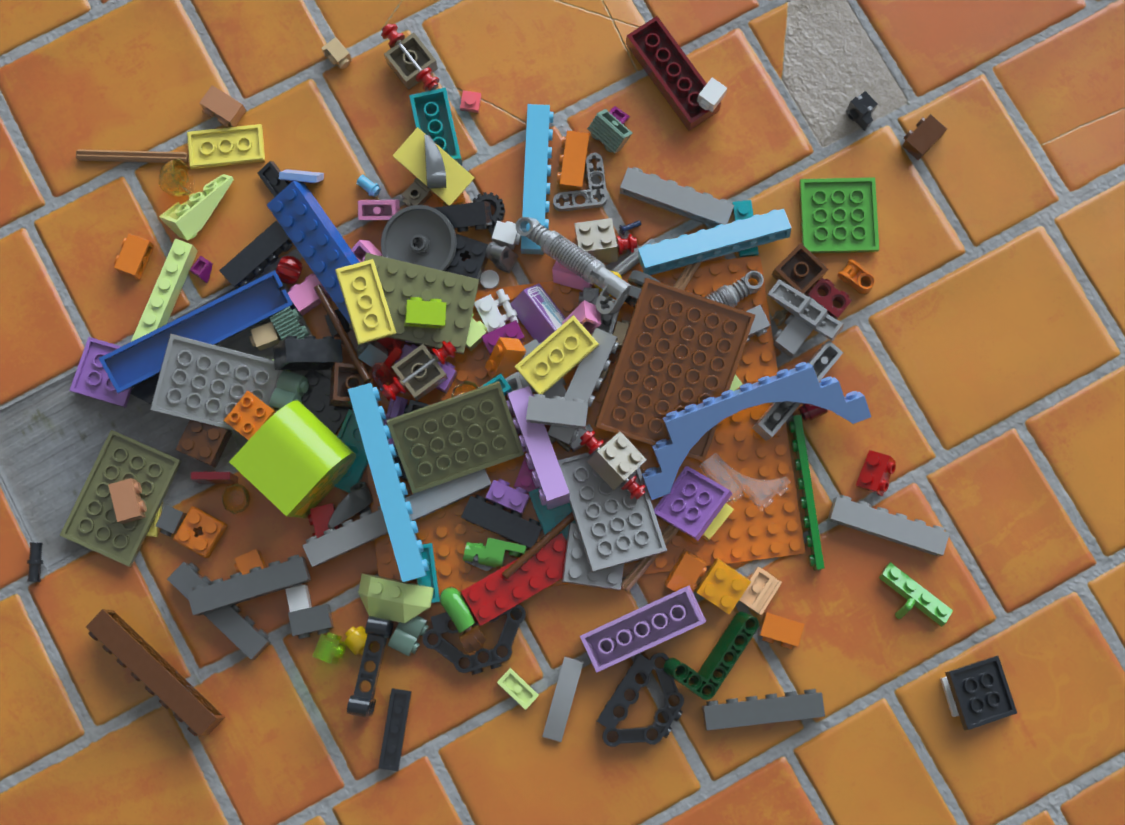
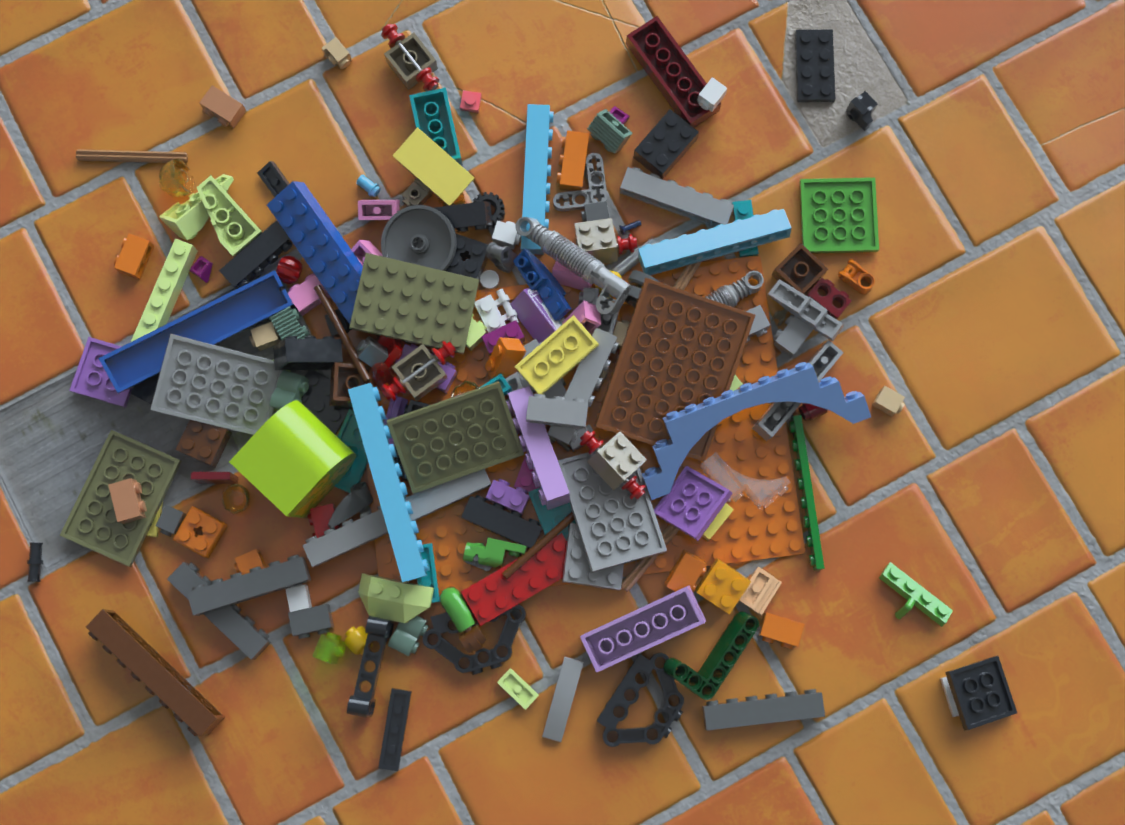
(226, 146): light yellow tile -> none
(230, 222): none -> yellowish green wedge
(249, 415): orange plate -> none
(301, 176): light blue tile -> none
(365, 301): light yellow tile -> none
(425, 313): lime brick -> none
(434, 165): dark grey piece -> none
(543, 281): none -> blue slope
(595, 211): none -> dark grey brick
(665, 144): none -> black brick
(815, 65): none -> black plate
(876, 472): red bracket -> none
(888, 526): light grey brick -> none
(889, 401): none -> tan brick
(924, 137): reddish brown brick -> none

